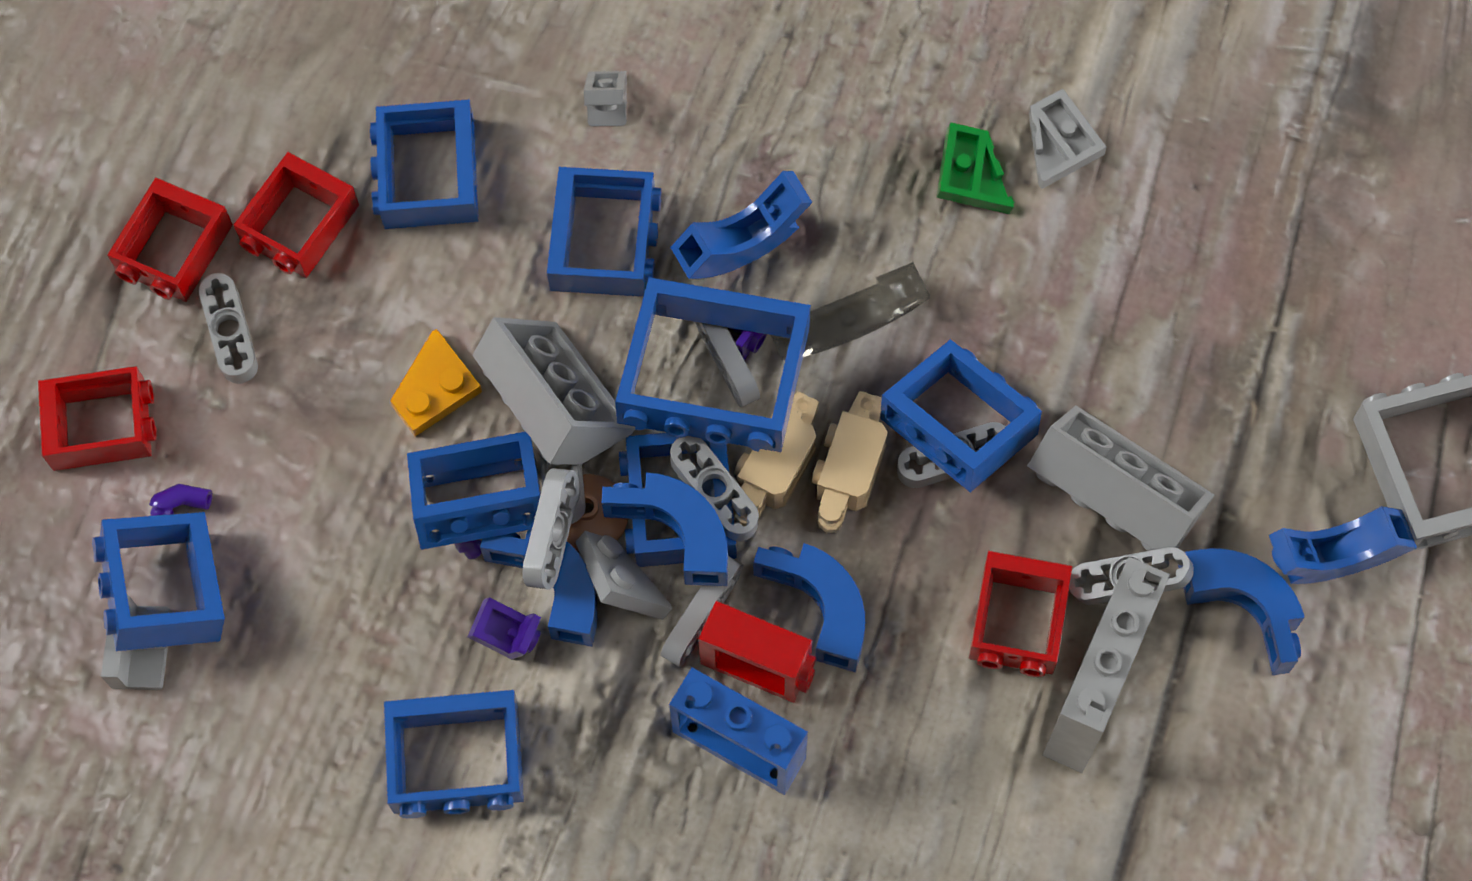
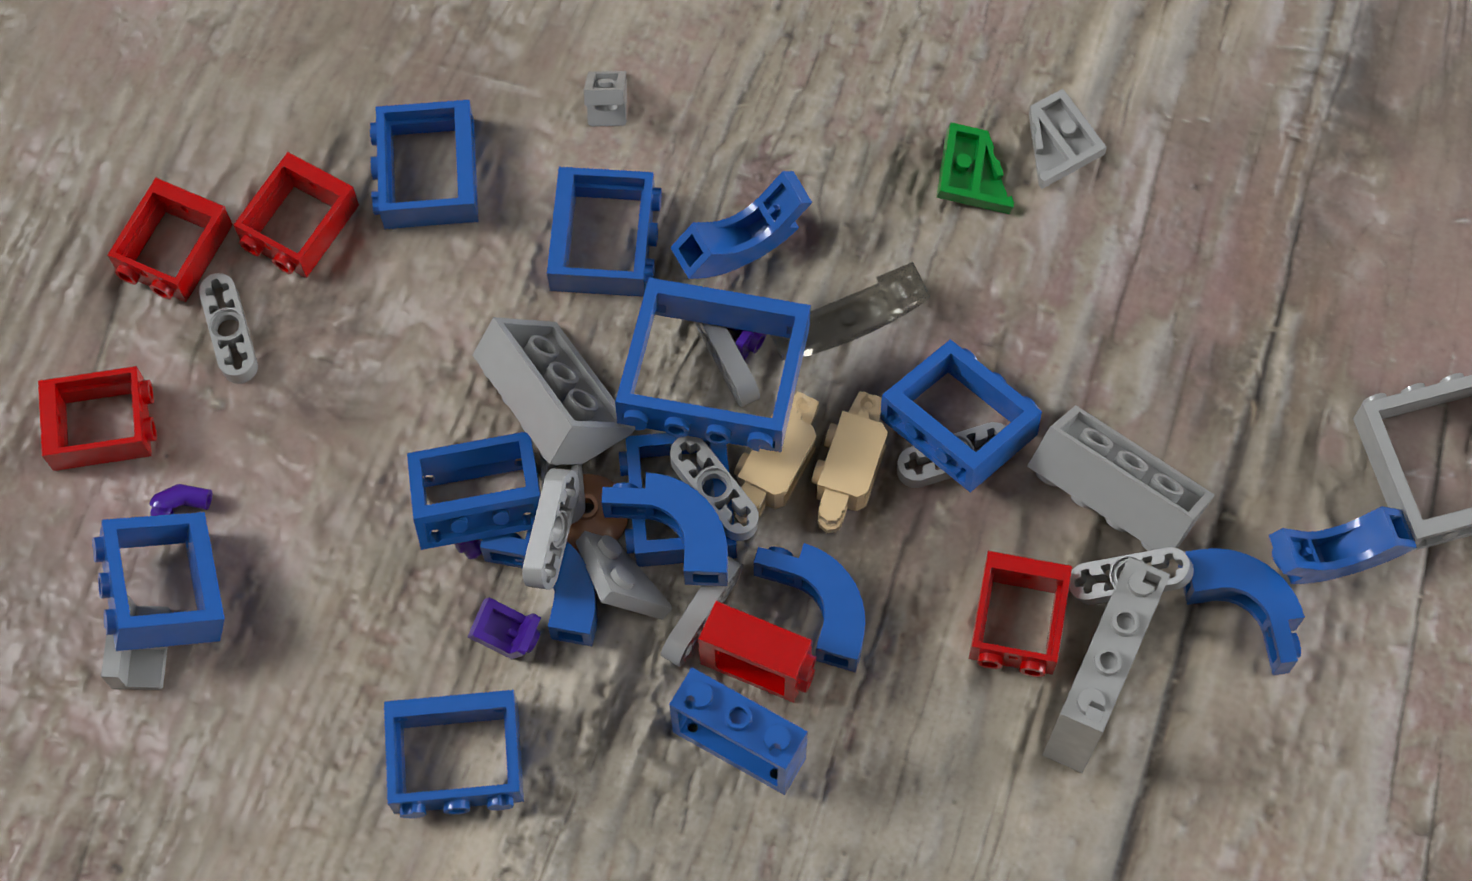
(433, 386): light orange wing -> none

